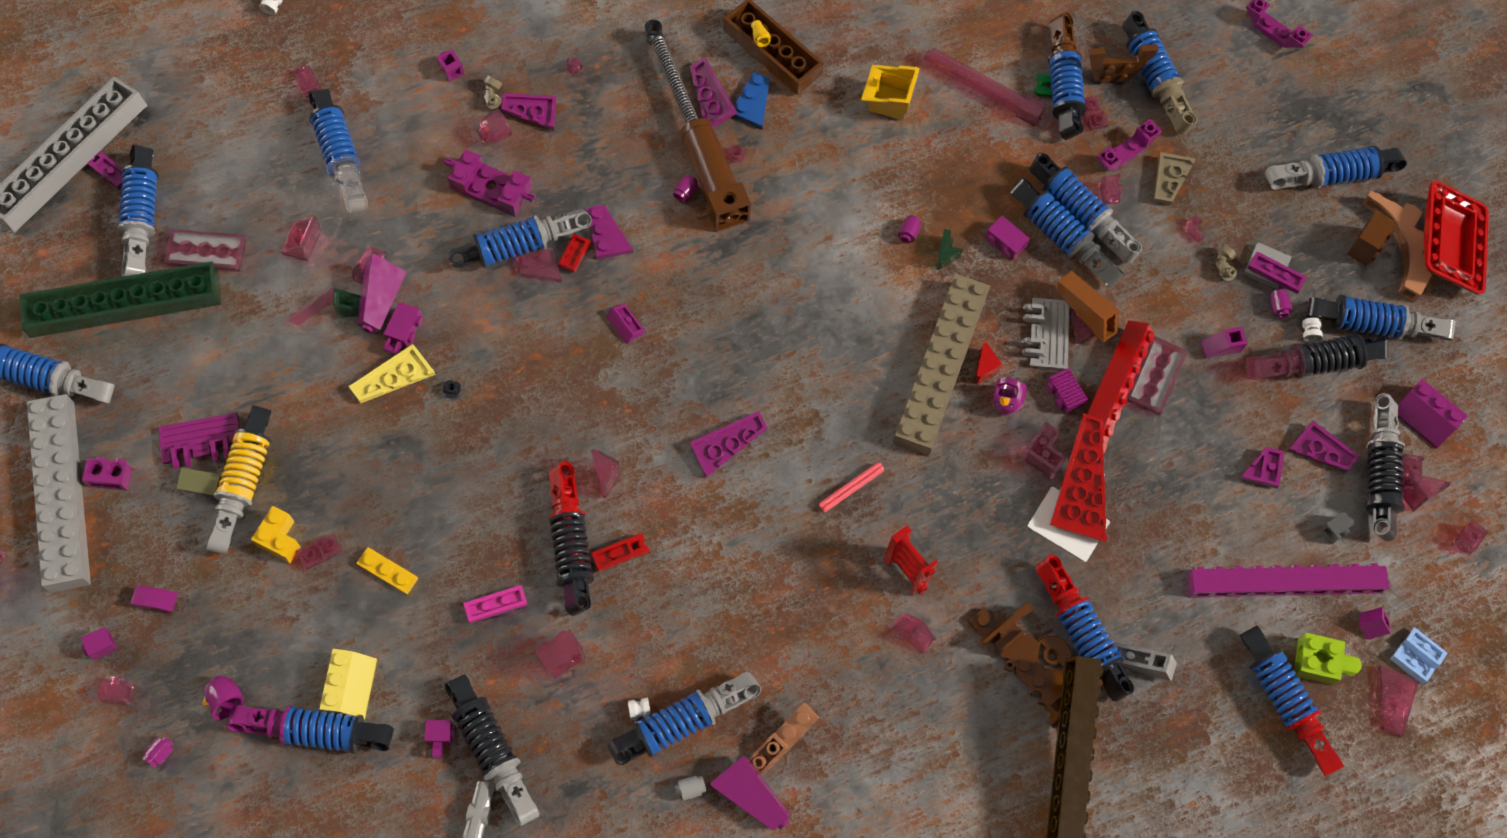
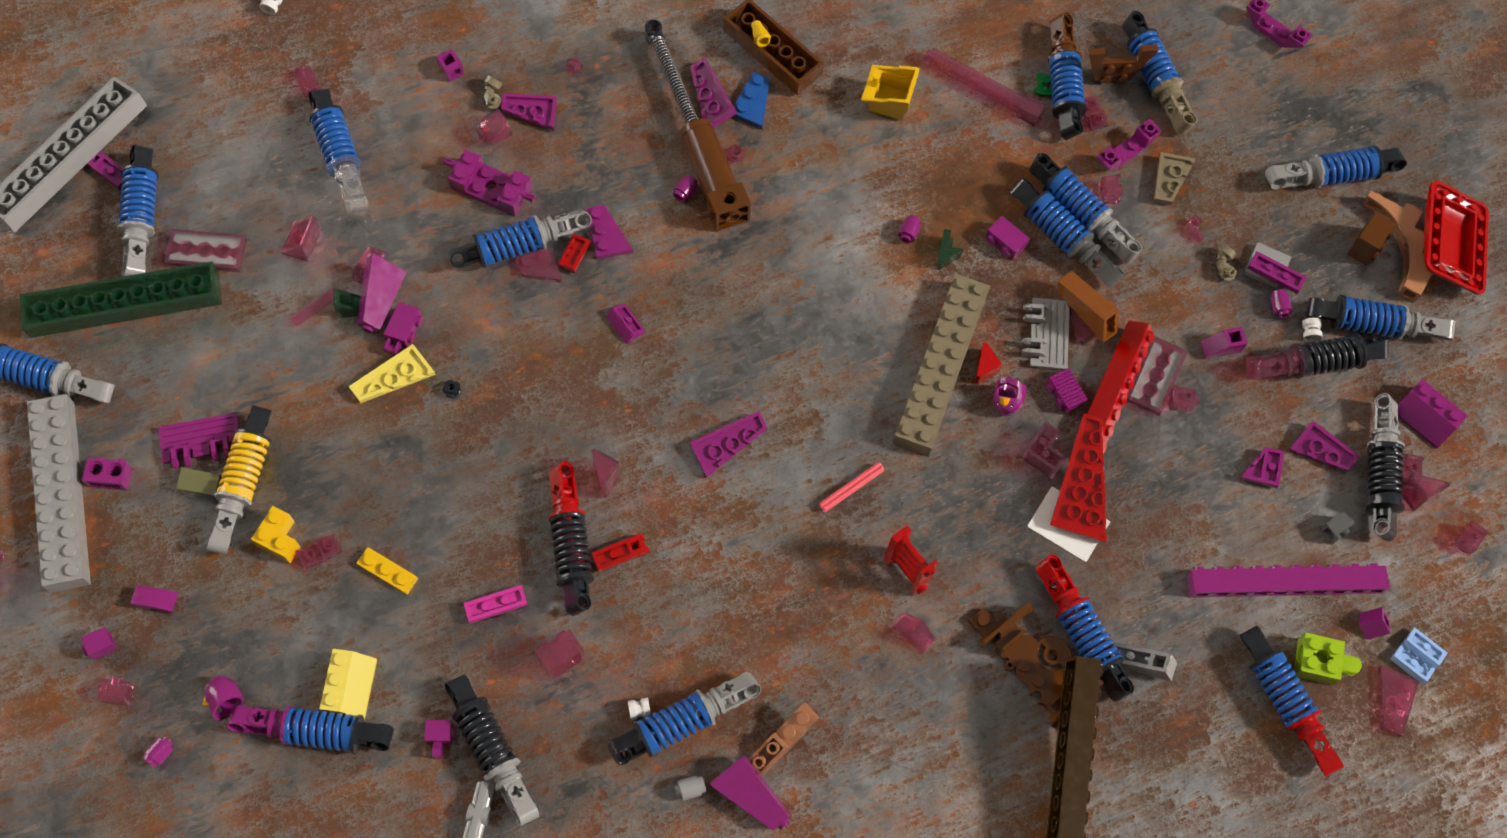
(1178, 399): none -> clear pink brick

